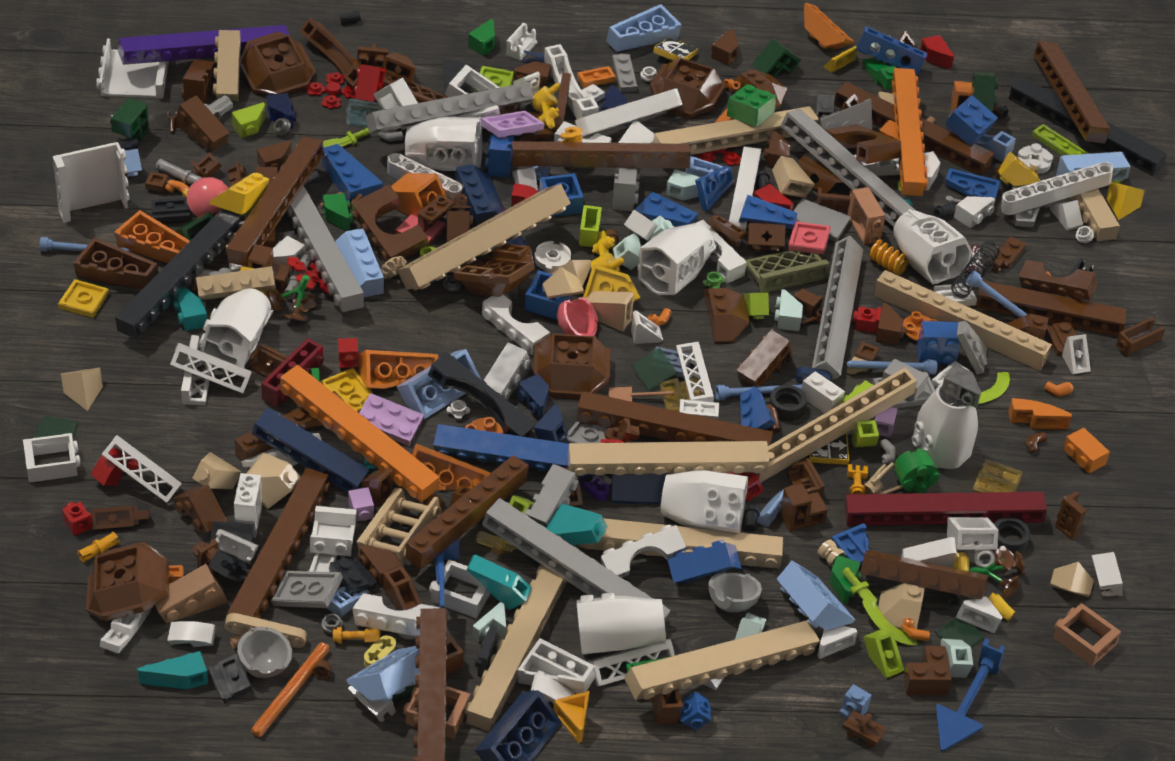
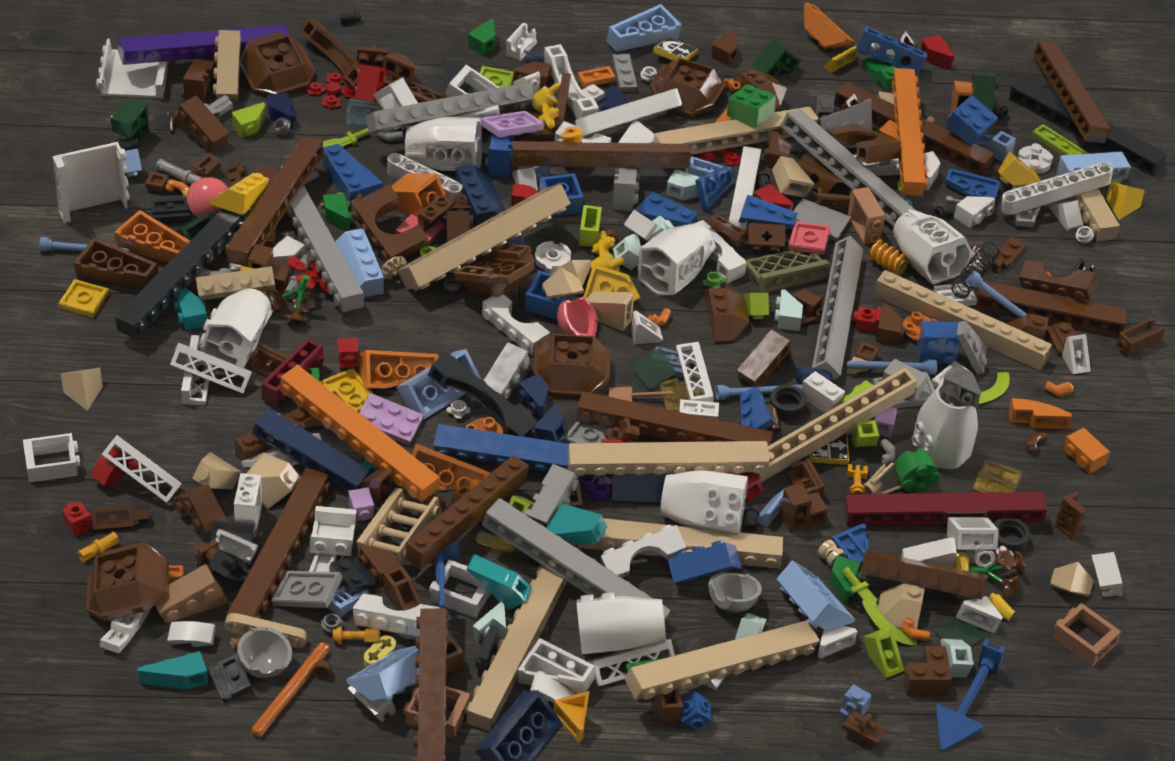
(55, 426): clear green piece -> none
(274, 155): reddish brown slope -> none

